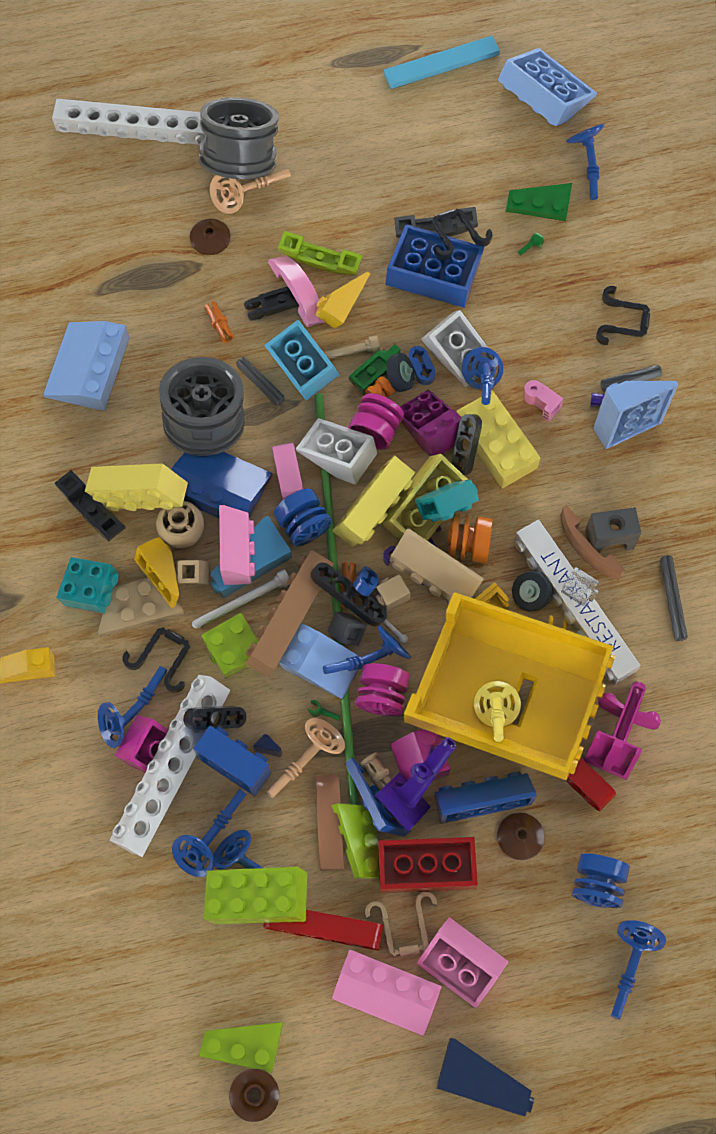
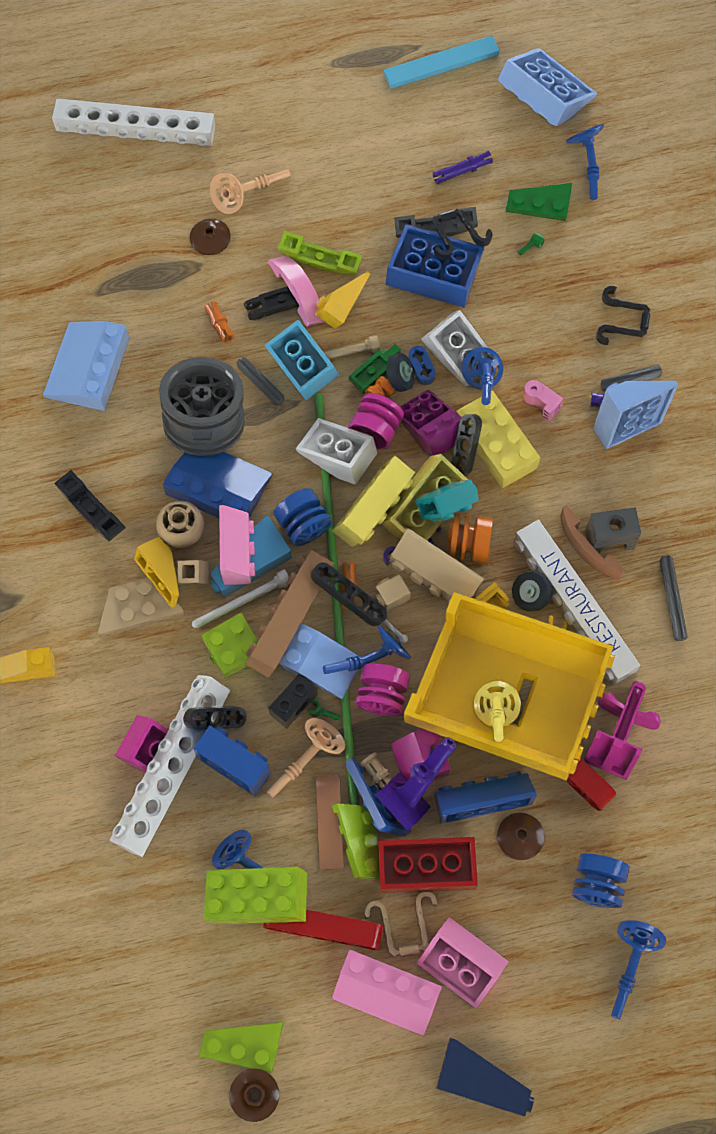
(87, 585): teal brick -> none
(114, 723): blue dish -> none
(136, 487): light yellow brick -> none
(171, 636): black piece -> none
(201, 848): blue dish -> none
(238, 138): dark grey wheel -> none
(267, 746): clear blue slope -> none
(287, 469): bright pink beam -> none
(292, 701): none -> black brick
(347, 628): dark grey panel -> none
(366, 581): blue beam -> none
(462, 167): none -> dark purple pin
(580, 587): clear brick -> none

